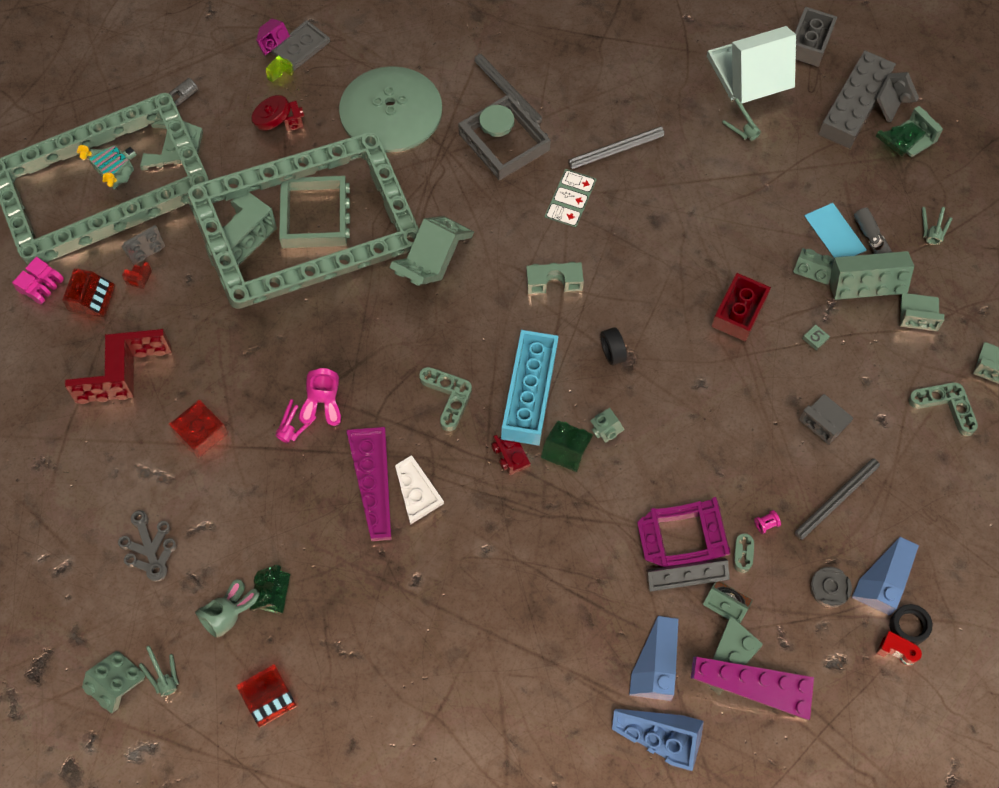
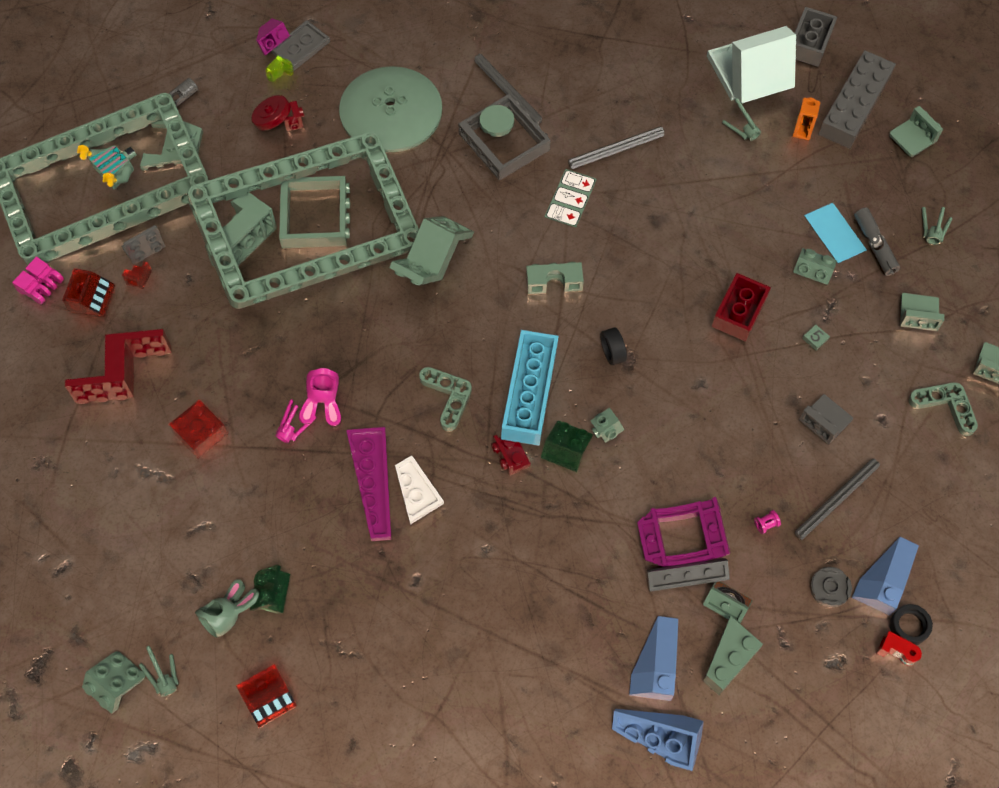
(149, 548): dark grey plant -> none
(739, 552): sand green beam -> none
(772, 688): magenta wing -> none
(808, 111): none -> orange torso
(871, 275): sand green brick -> none
(896, 90): dark grey bracket -> none
(901, 138): clear green wing -> none

